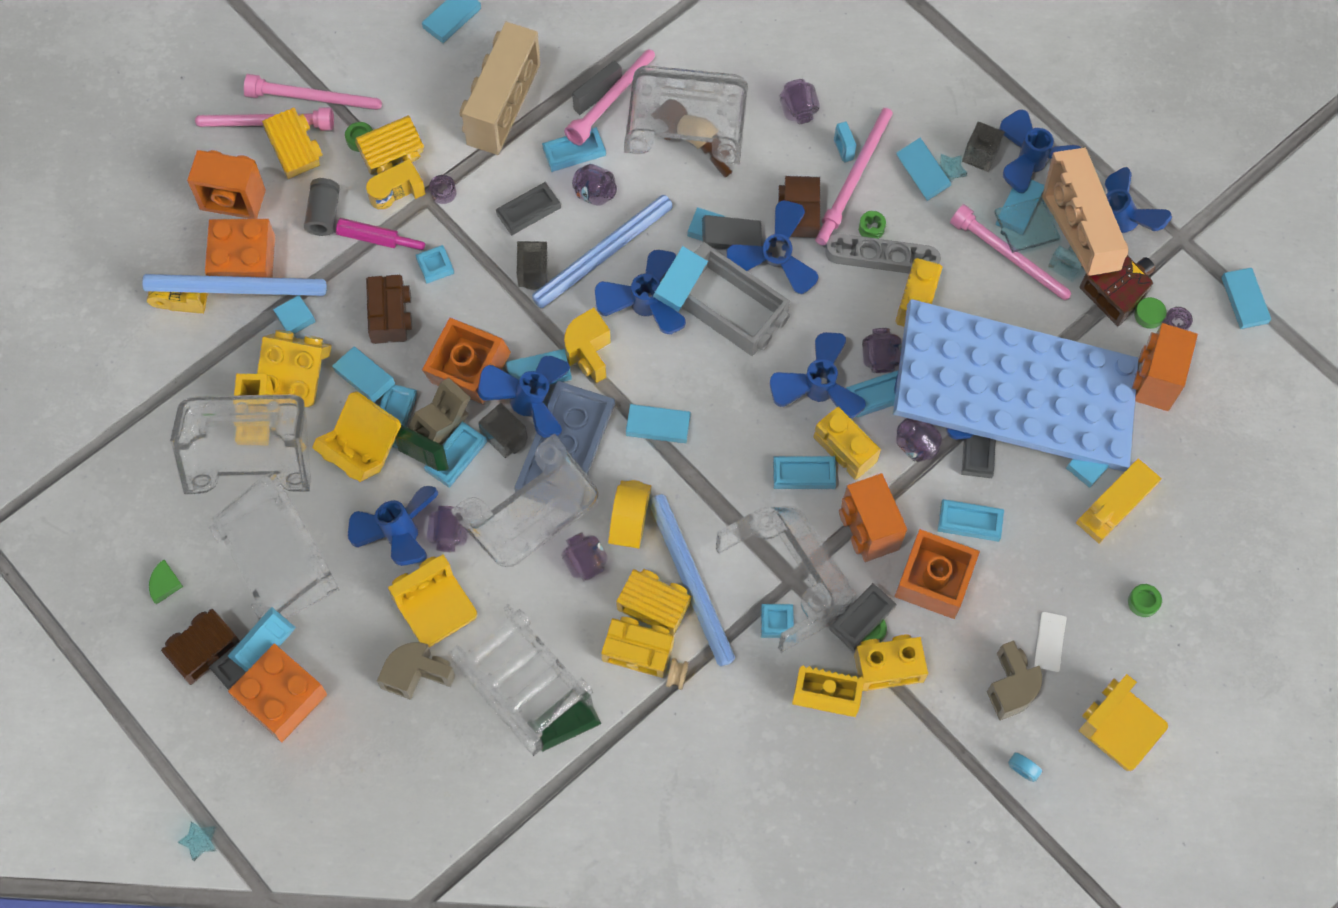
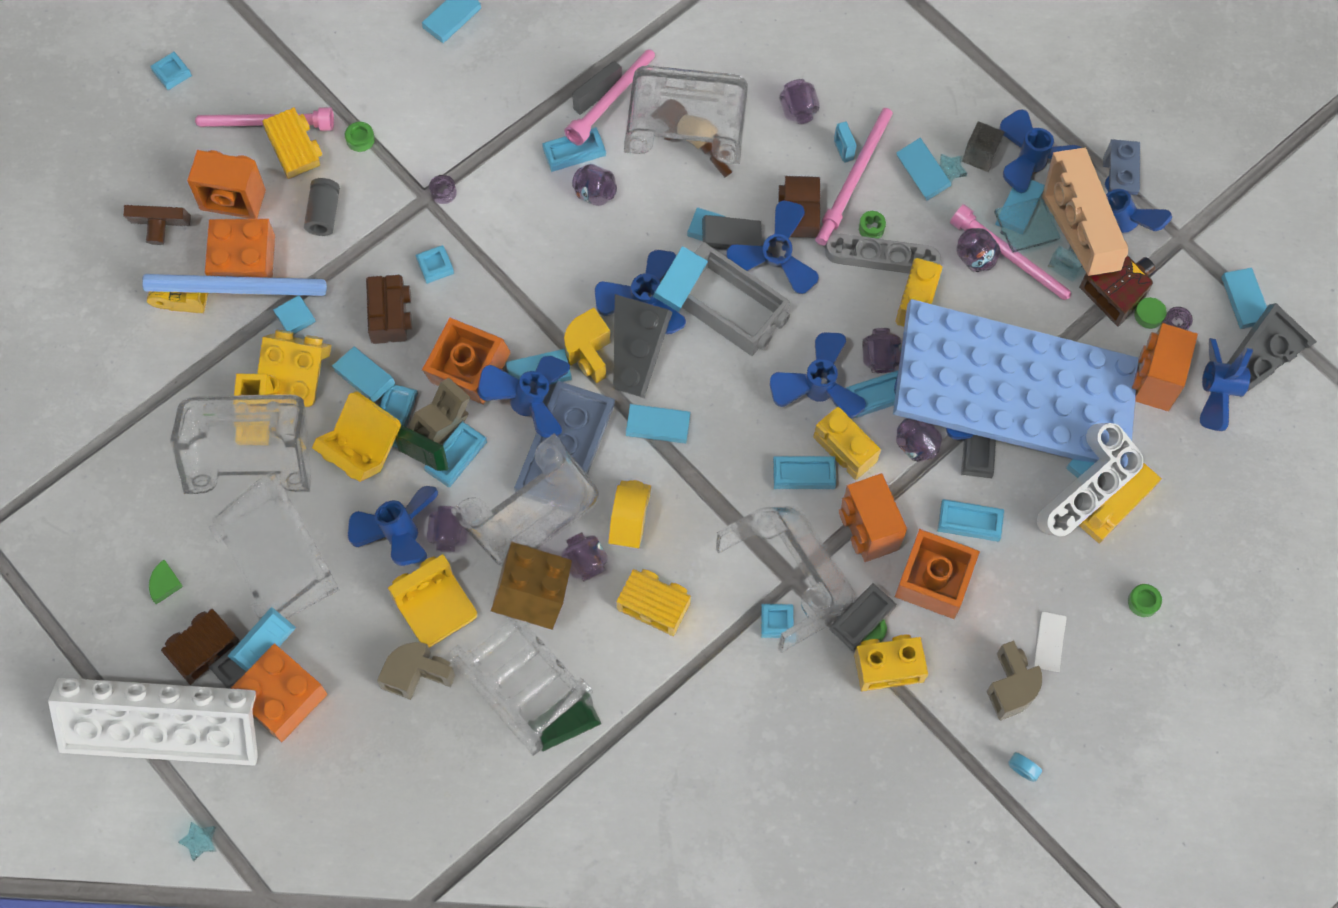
(154, 721): none -> white bracket
(156, 220): none -> reddish brown tile
(171, 71): none -> medium azure tile
(255, 87): bright pink piece -> none
(375, 234): dark pink axle -> none
(390, 145): yellow brick -> none
(394, 184): yellow leg -> none
(500, 87): tan brick -> none
(503, 431): clear smoke brick -> none
(528, 208): dark grey tile -> none
(531, 585): none -> pearl gold brick
(532, 264): clear smoke brick -> none
(602, 251): light blue axle -> none
(637, 343): none -> dark grey wing
(638, 646): yellow brick -> none
(677, 674): tan bush -> none
(691, 580): light blue axle -> none
(828, 691): yellow brick -> none
(978, 249): none -> clear purple head
(1086, 484): none -> white beam
(1123, 724): yellow bracket -> none
(1124, 165): none -> sand blue bracket
(1222, 381): none -> blue piece
(1274, 341): none -> dark grey wing

